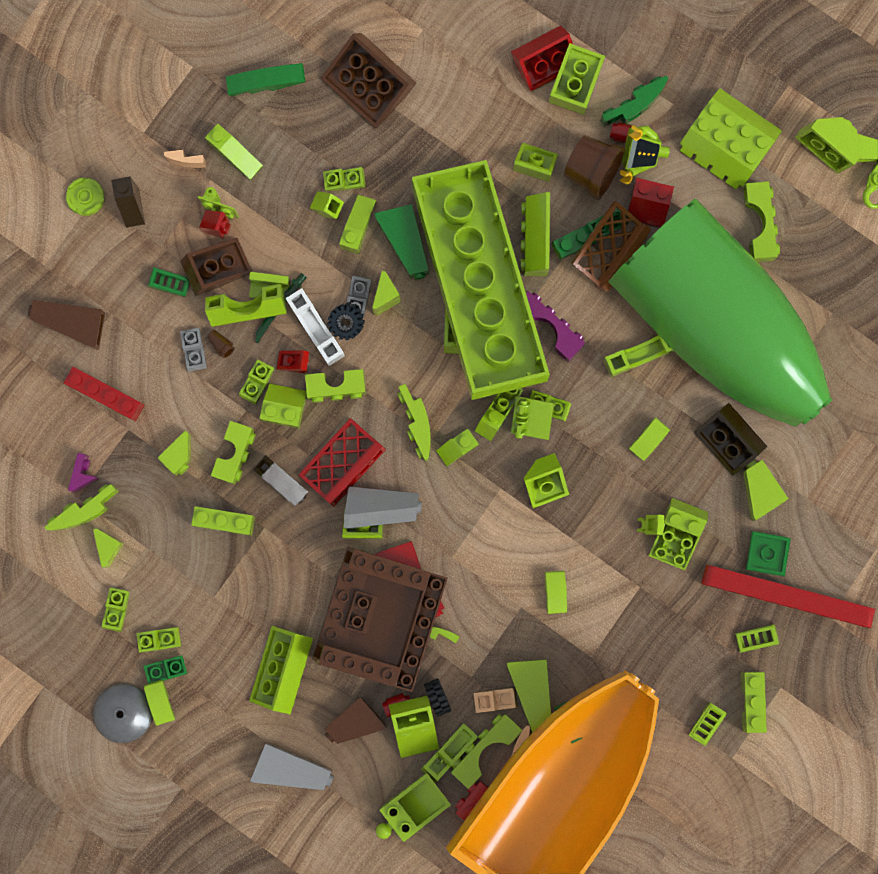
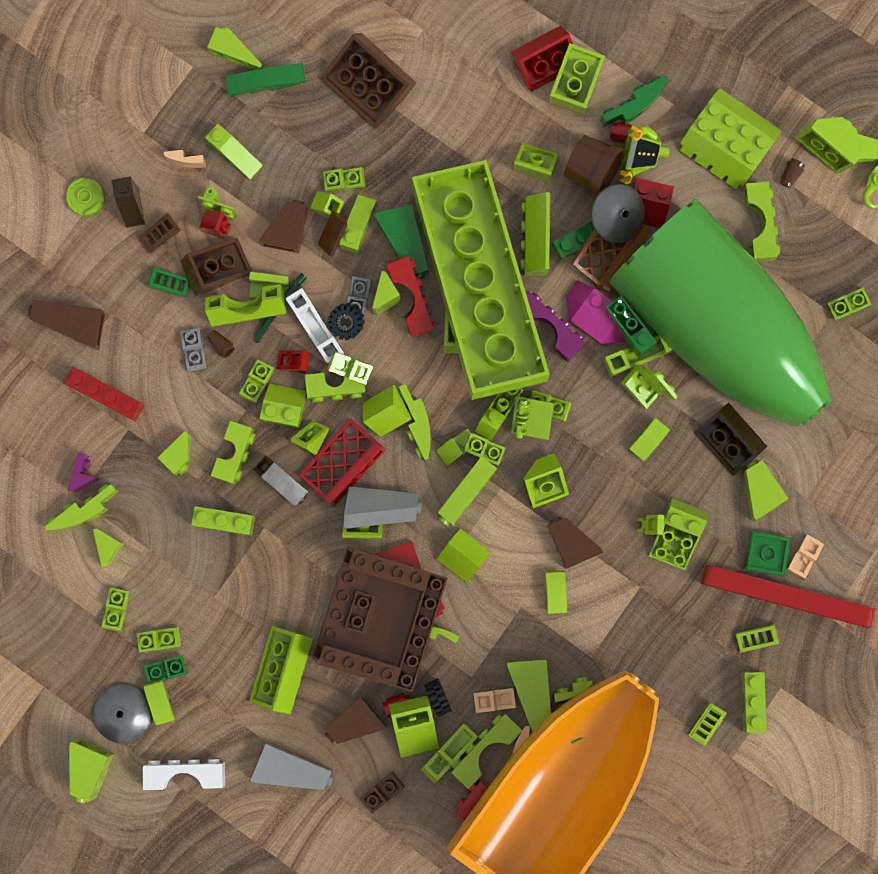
(87, 769): none -> lime slope
(155, 228): none -> reddish brown slope
(209, 774): none -> white arch
(229, 47): none -> lime slope
(287, 228): none -> reddish brown slope
(311, 437): none -> lime slope
(332, 233): none -> reddish brown slope
(349, 367): none -> slope
(382, 792): none -> reddish brown slope
(385, 411): none -> lime slope
(414, 806): lime slope -> none
(418, 318): none -> red arch
(463, 555): none -> lime slope
(466, 491): none -> lime slope
(483, 447): none -> lime slope
(572, 542): none -> reddish brown slope
(577, 687): none -> lime slope
(589, 313): none -> dark pink wedge
(608, 210): none -> flat silver dish
(631, 327): none -> green slope
(647, 385): none -> lime bracket
(792, 172): none -> reddish brown cone
(804, 557): none -> light nougat slope
(849, 304): none -> lime slope

